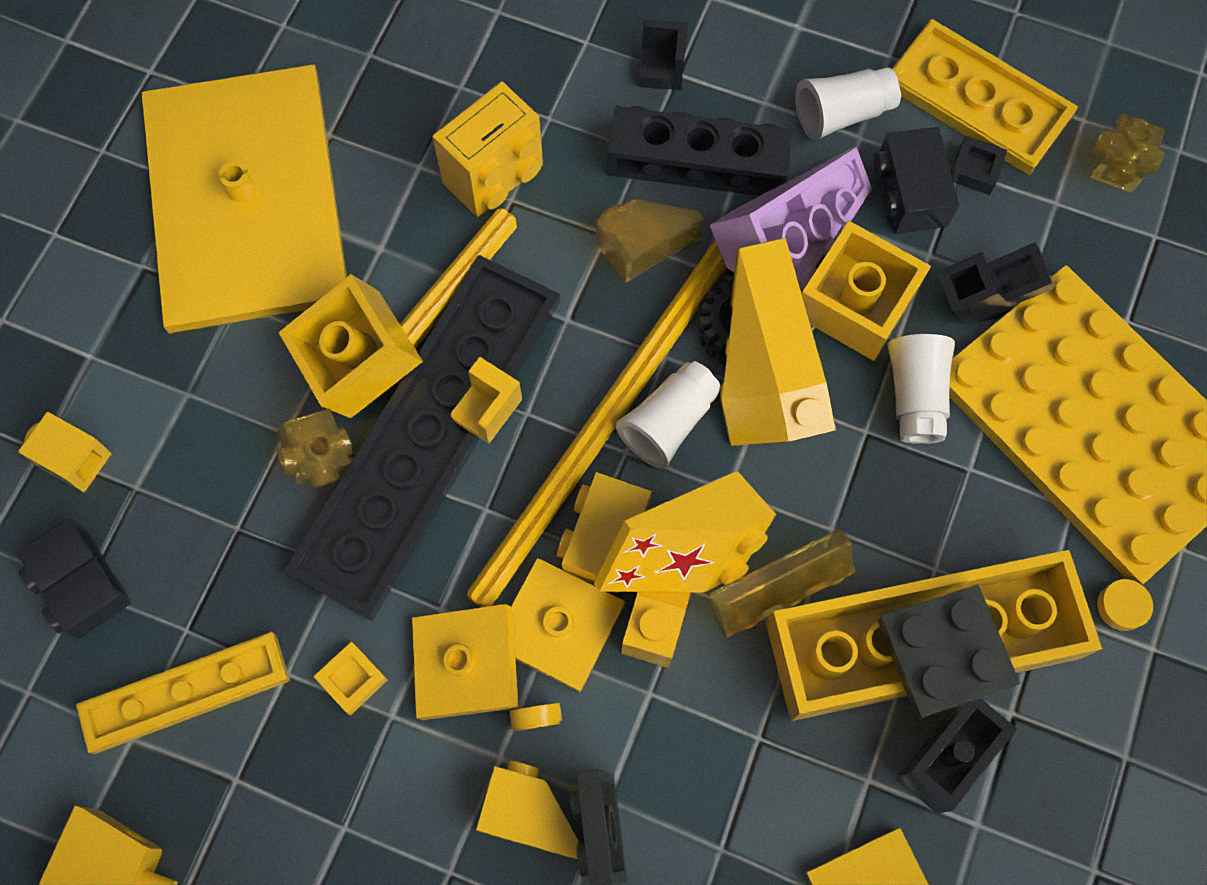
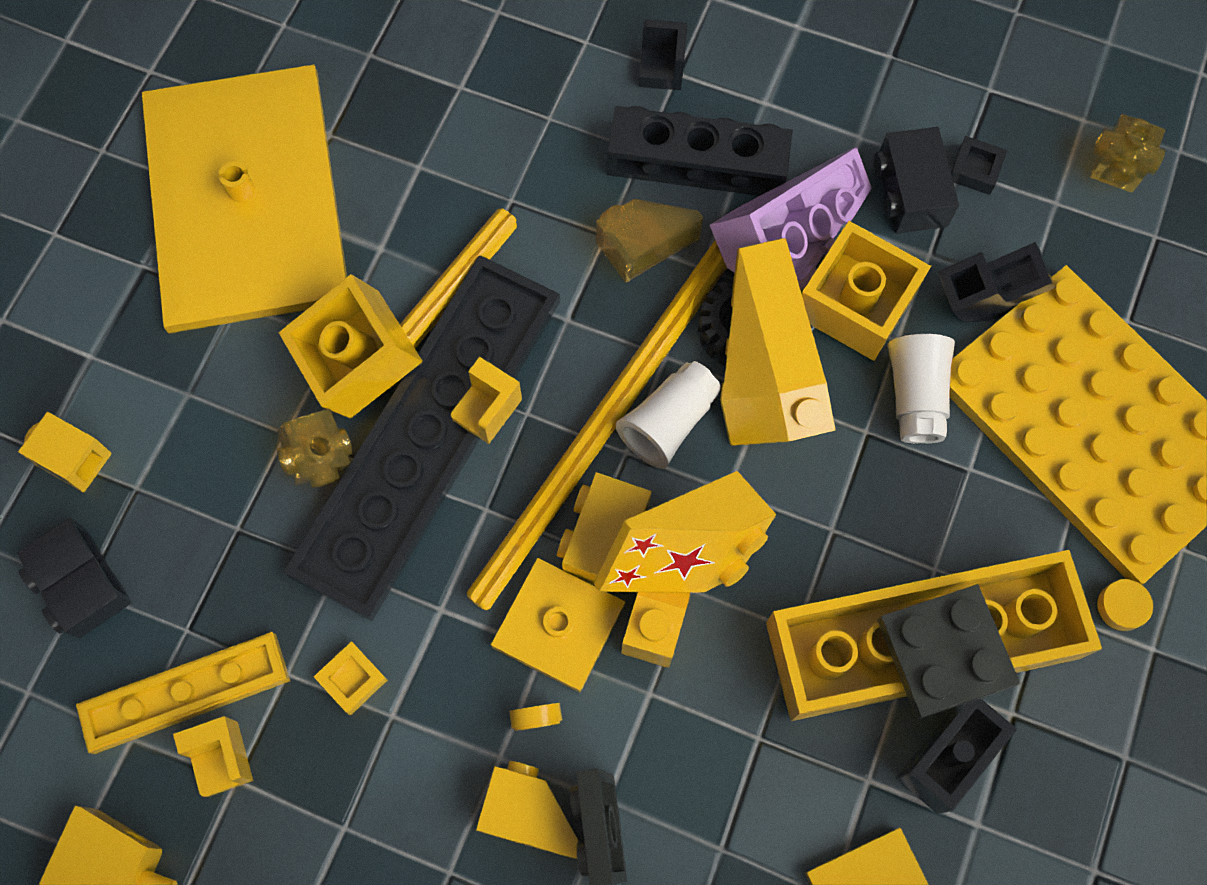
(216, 755): none -> yellow panel
(464, 662): yellow plate -> none
(489, 149): yellow brick -> none
(783, 583): clear yellow plate -> none
(844, 100): white plant -> none
(981, 95): yellow tile -> none

